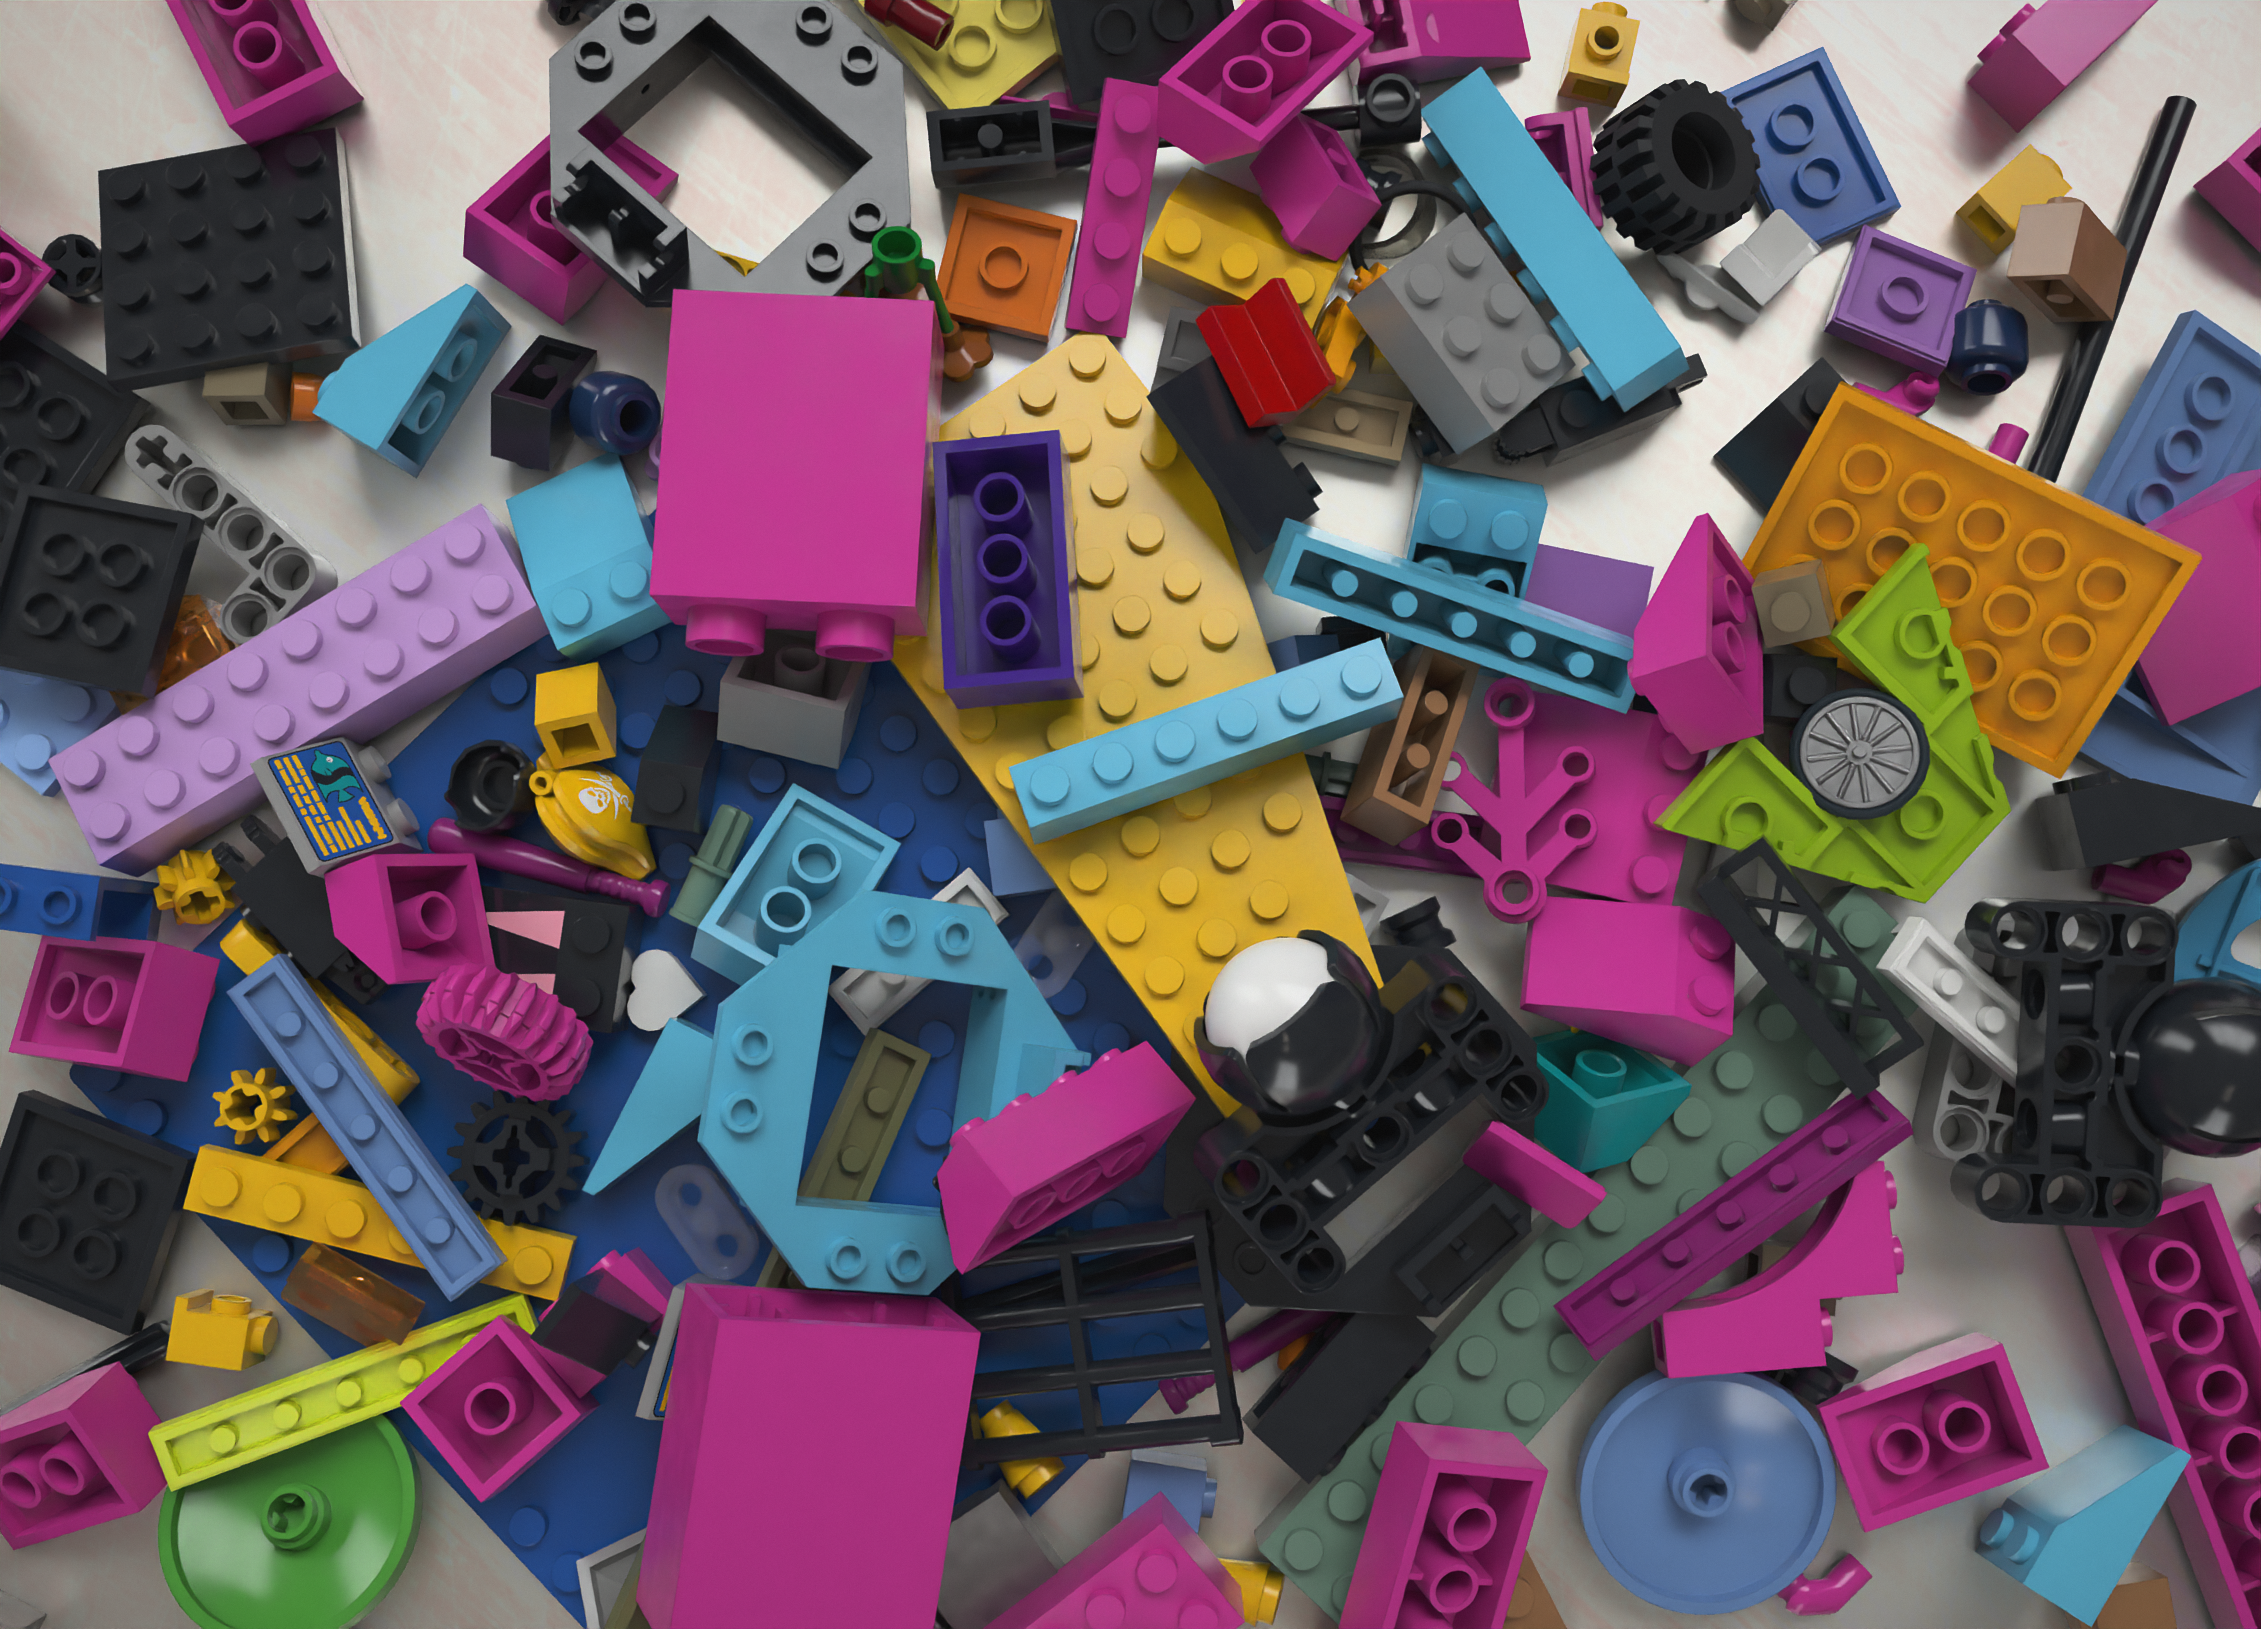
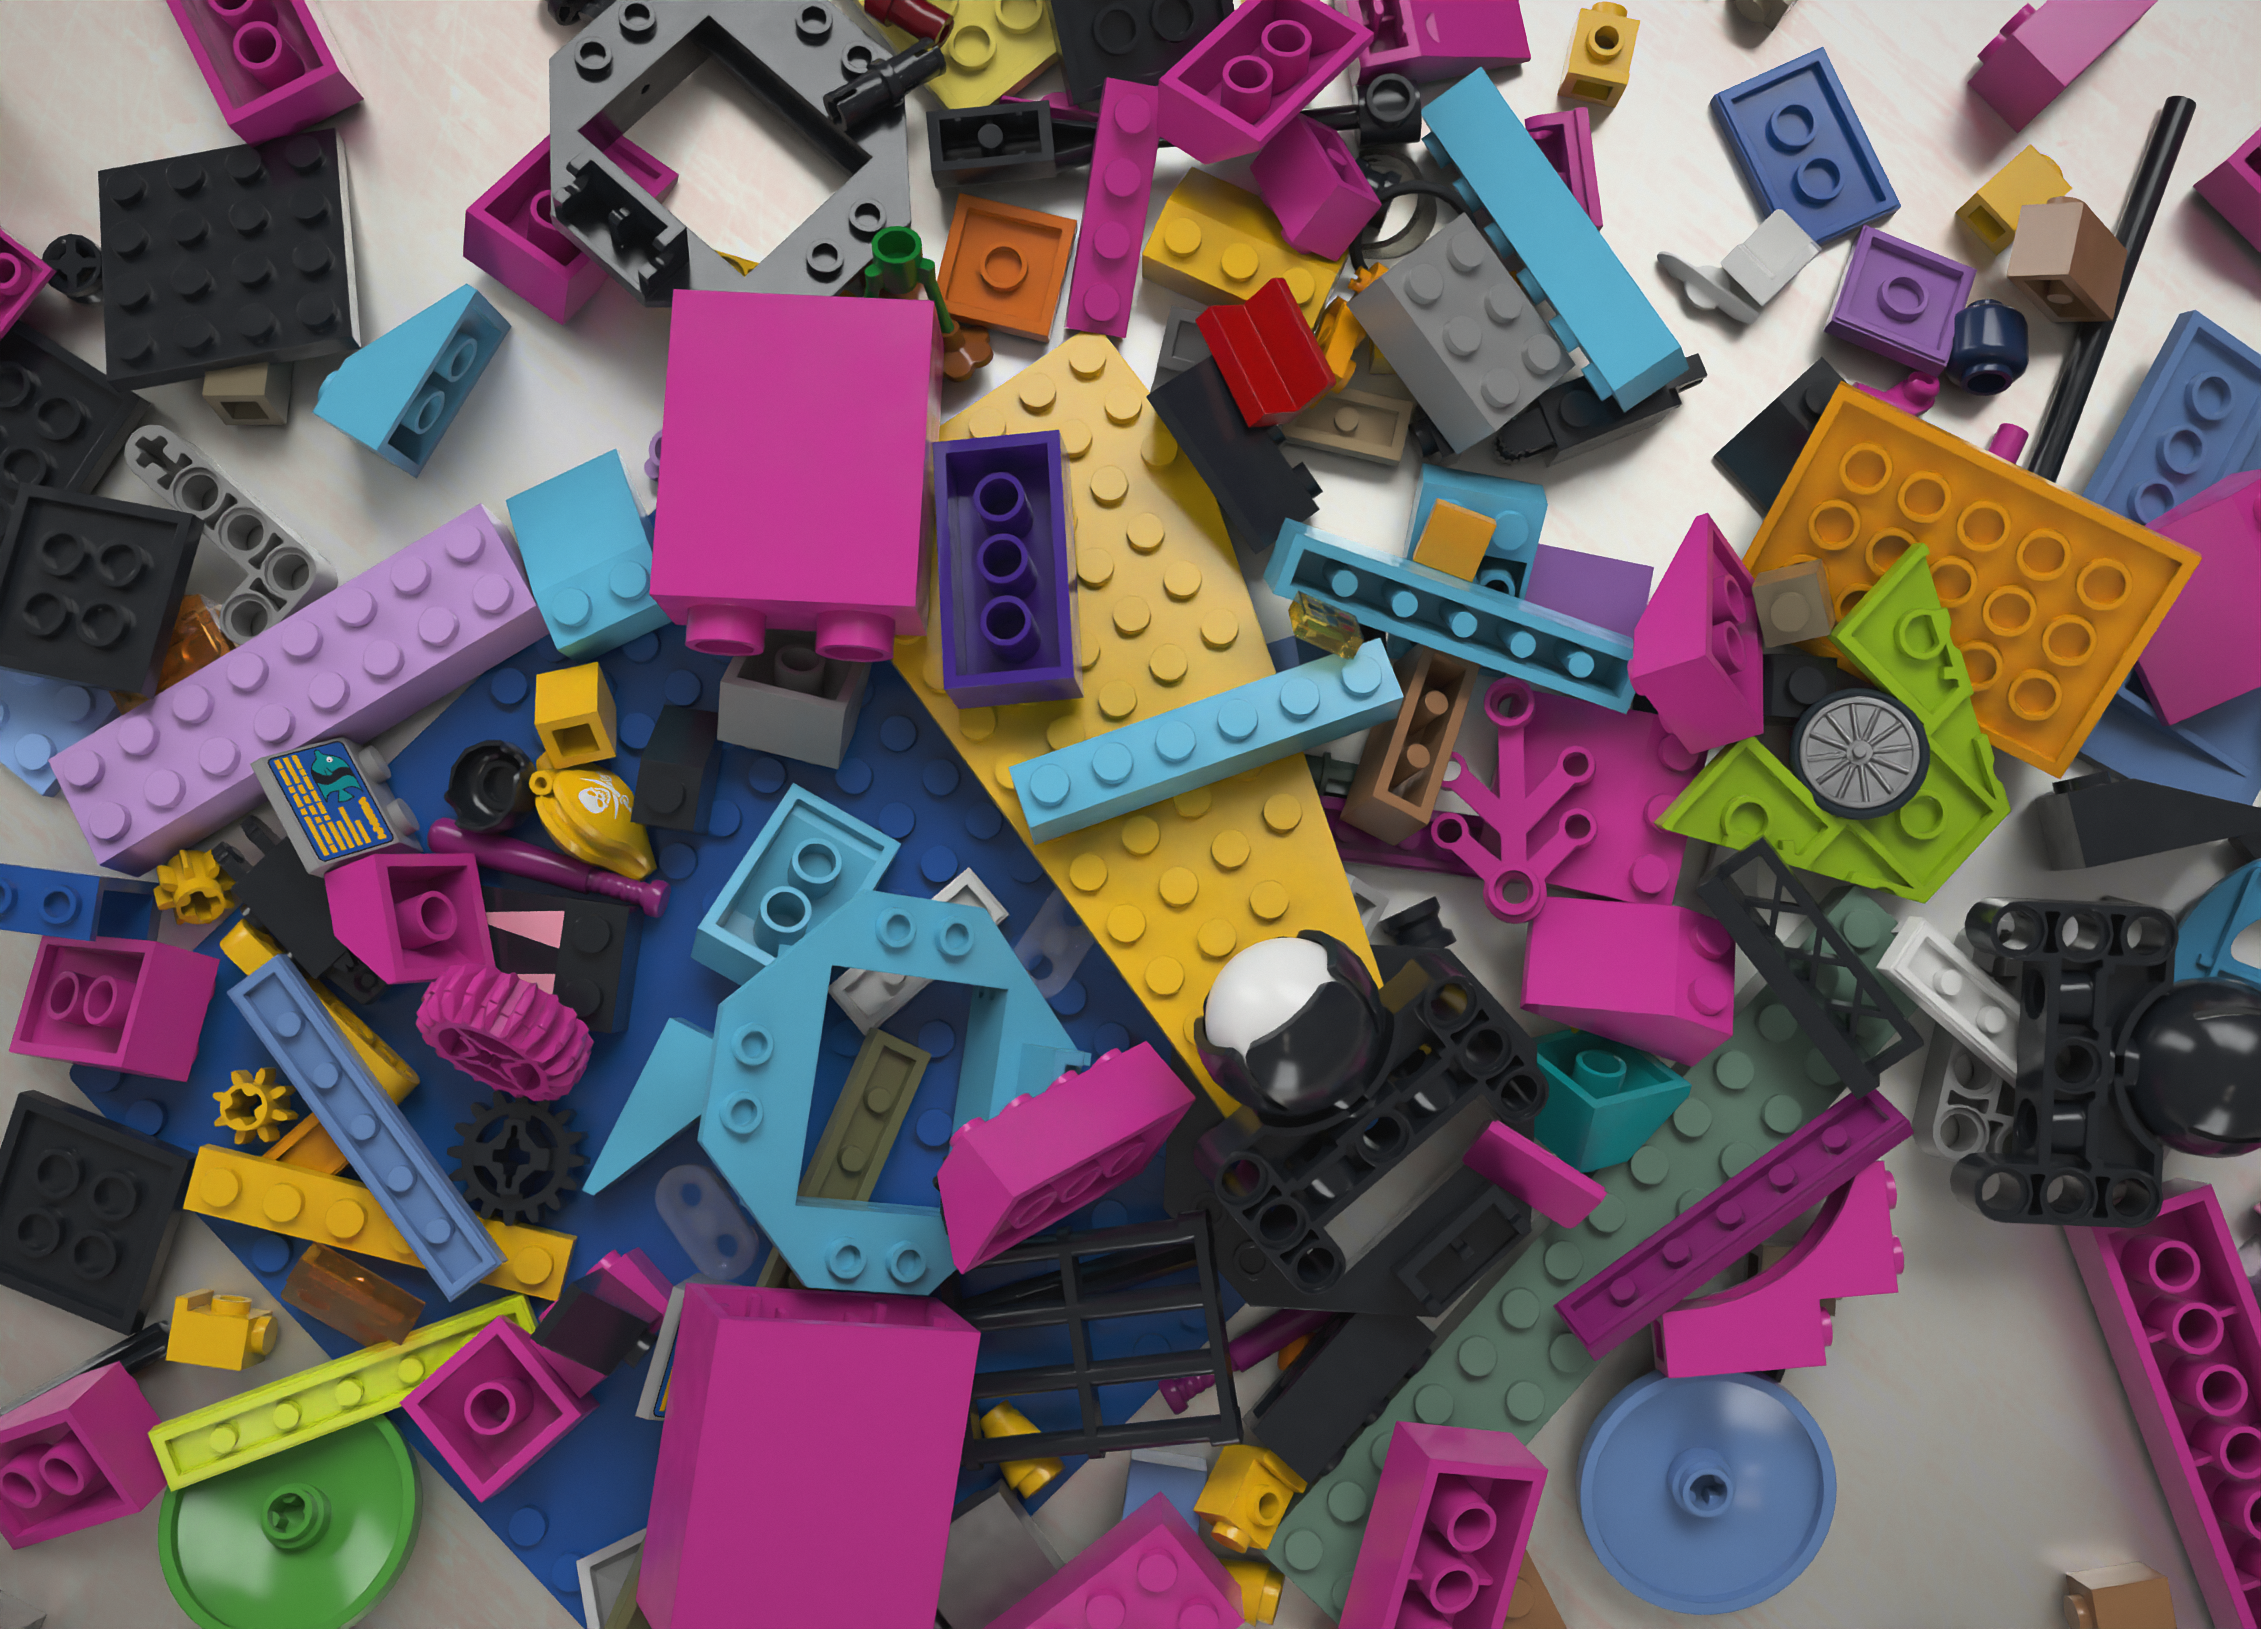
(304, 396): orange hinge -> none
(533, 403): black slope -> none
(615, 412): dark blue head -> none
(661, 990): white tile -> none
(712, 864): sand green axle -> none
(884, 83): none -> black pin
(1011, 863): medium blue brick -> none
(1247, 1496): none -> yellow brick
(1325, 626): none -> clear yellow tile
(1454, 540): none -> light orange tile
(1675, 167): black tyre -> none
(1819, 1382): black wheel -> none
(1826, 1594): dark pink arm -> none
(1931, 1431): dark pink slope -> none
(2083, 1519): medium azure slope -> none
(2147, 881): dark pink arm -> none

